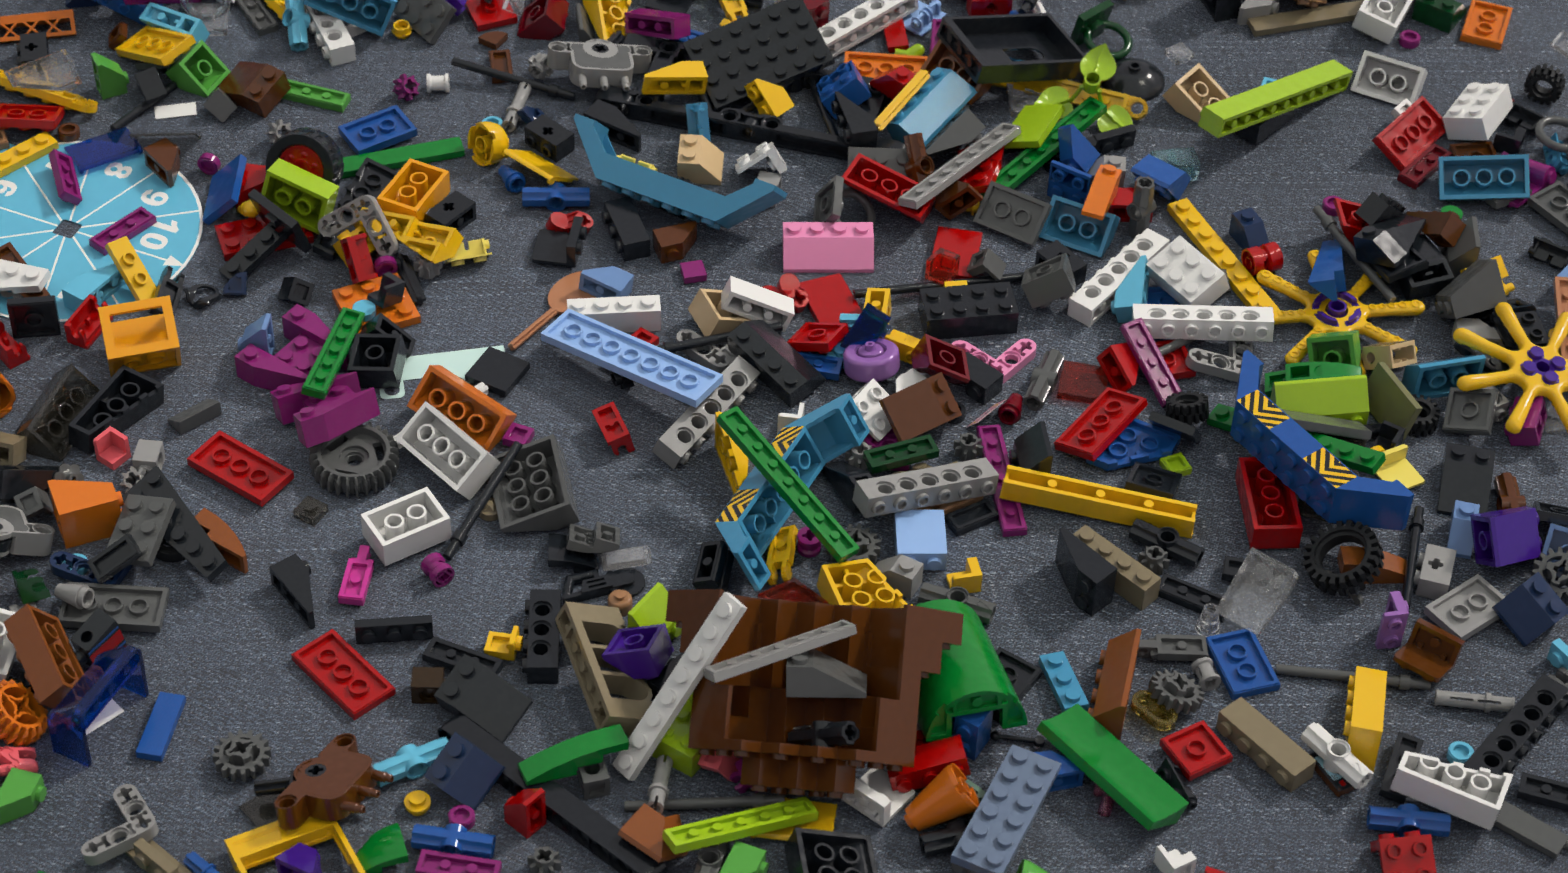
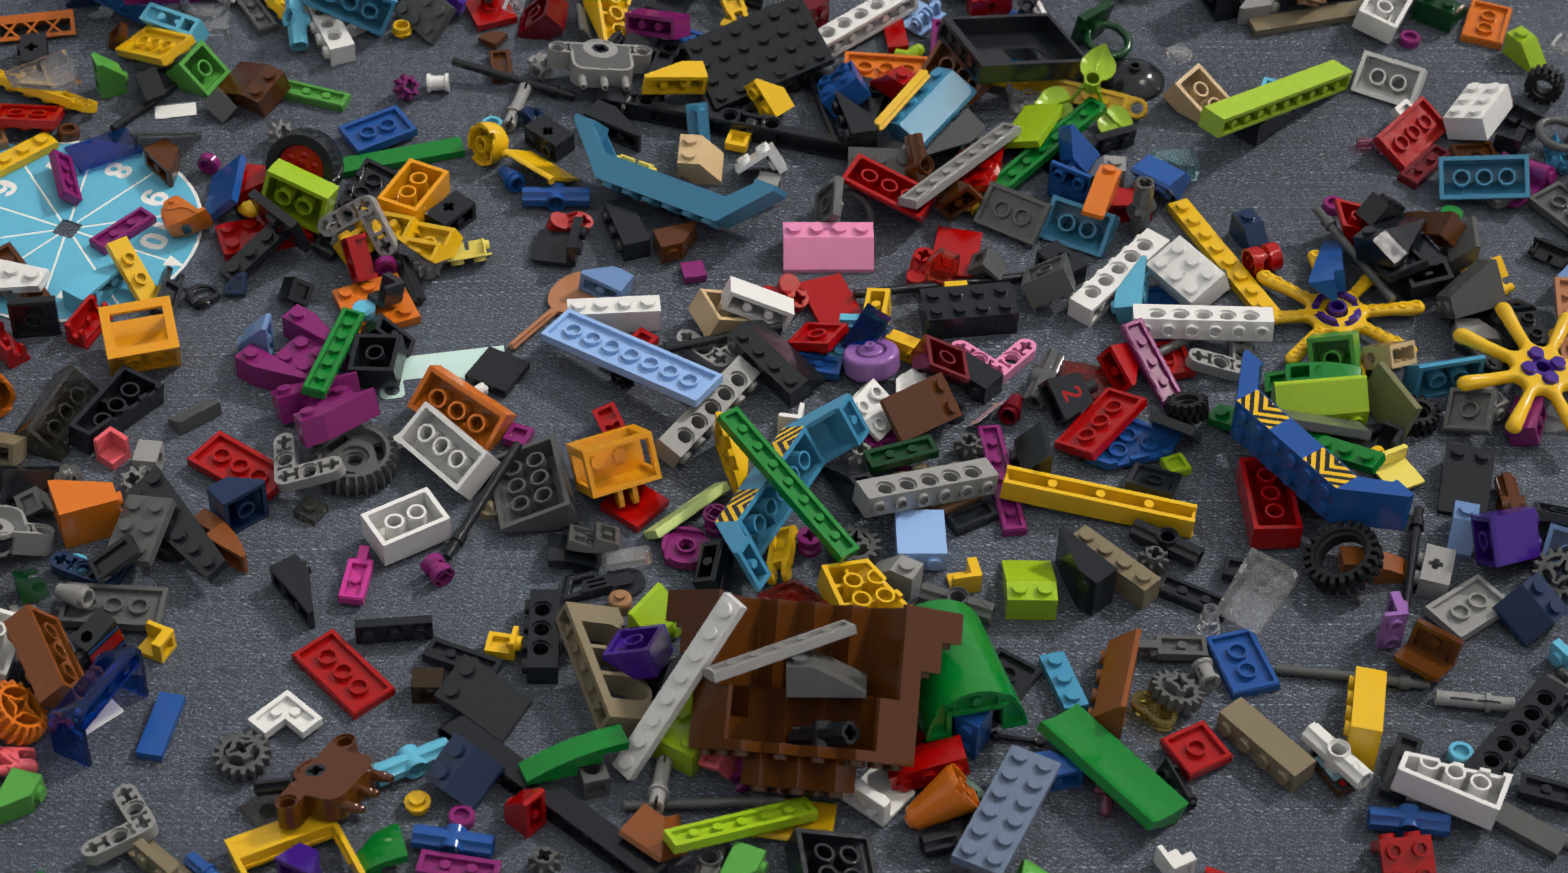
(159, 642): none -> yellow panel
(183, 218): none -> orange helmet
(239, 501): none -> dark blue slope
(284, 711): none -> white plate
(292, 470): none -> light grey beam
(613, 463): none -> light orange piece
(636, 515): none -> red tile
(673, 545): none -> magenta plate
(686, 510): none -> yellowish green tile
(710, 515): none -> magenta wheel
(737, 141): none -> yellow plate
(918, 262): none -> red piece
(1029, 590): none -> lime slope
(1067, 395): none -> black torso
(1364, 143): none -> clear pink arm
(1523, 48): none -> lime slope

